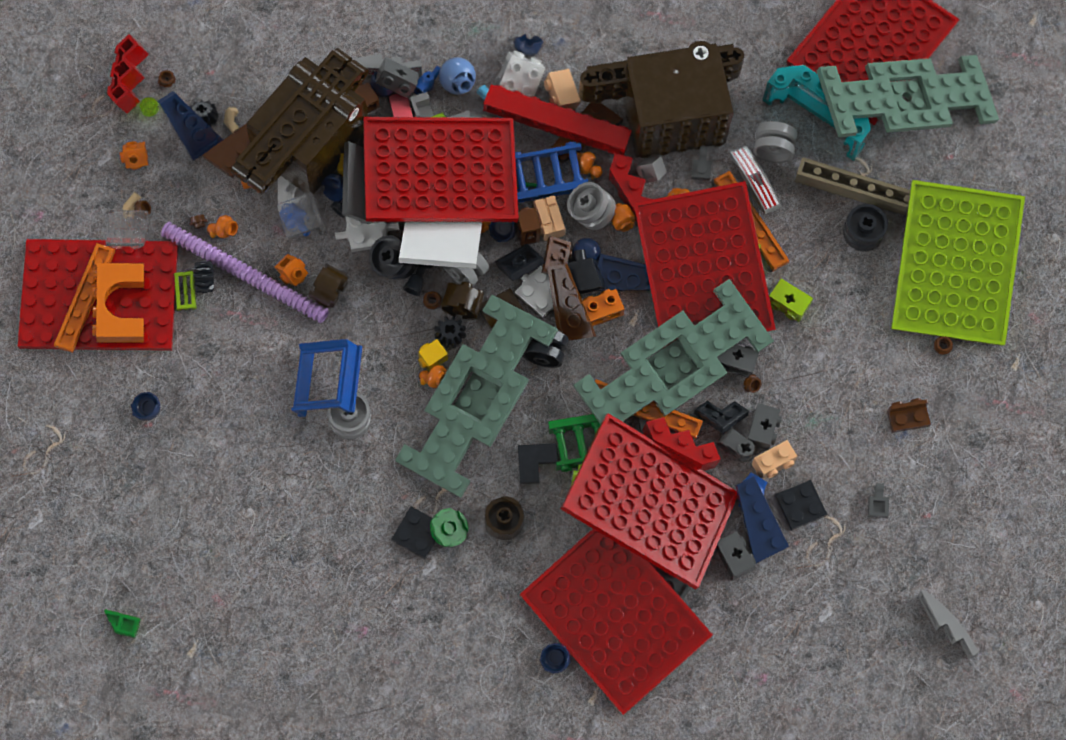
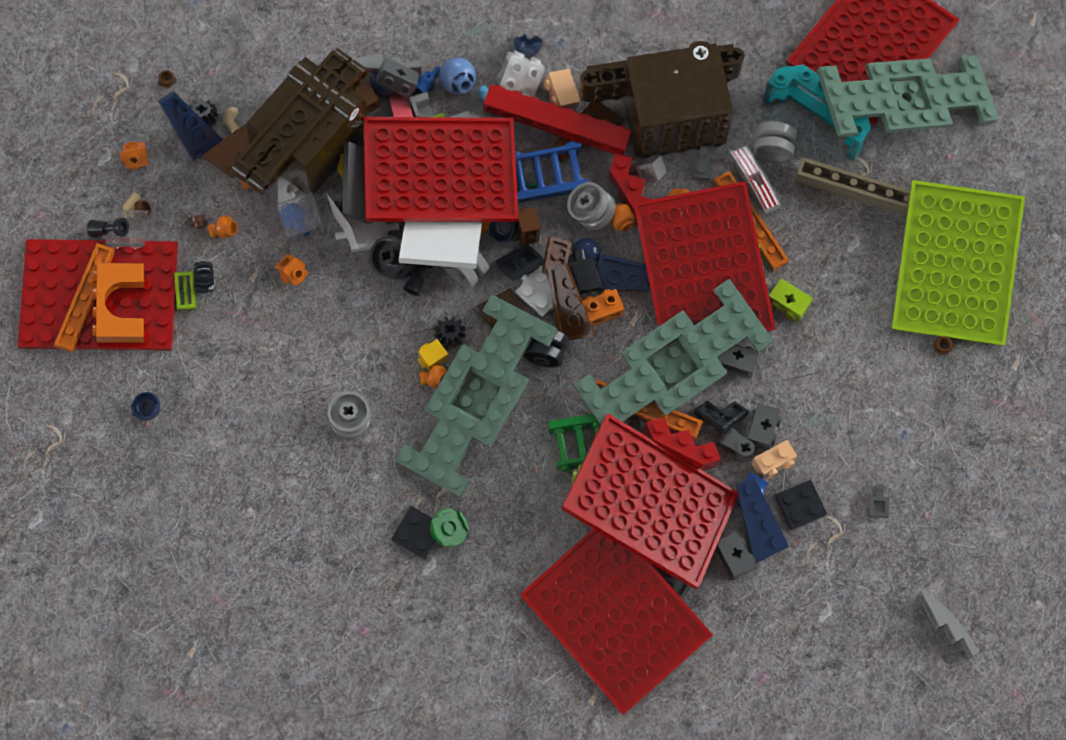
(100, 228): none -> black piece
(123, 624): green tile -> none
(125, 74): red brick -> none
(149, 106): clear neon green tile -> none
(244, 272): lavender piece -> none
(328, 285): dark brown brick -> none
(333, 186): dark blue hair -> none
(343, 222): none -> white sticker
(347, 378): blue piece -> none
(432, 295): reddish brown plate -> none
(462, 300): dark brown brick -> none
(498, 509): dark brown brick -> none
(533, 455): black tile -> none
(549, 218): light nougat brick -> none
(555, 658): dark blue hair -> none
(586, 163): orange animal -> none
(752, 383): reddish brown plate -> none
(865, 227): black wheel -> none
(908, 415): reddish brown bracket -> none

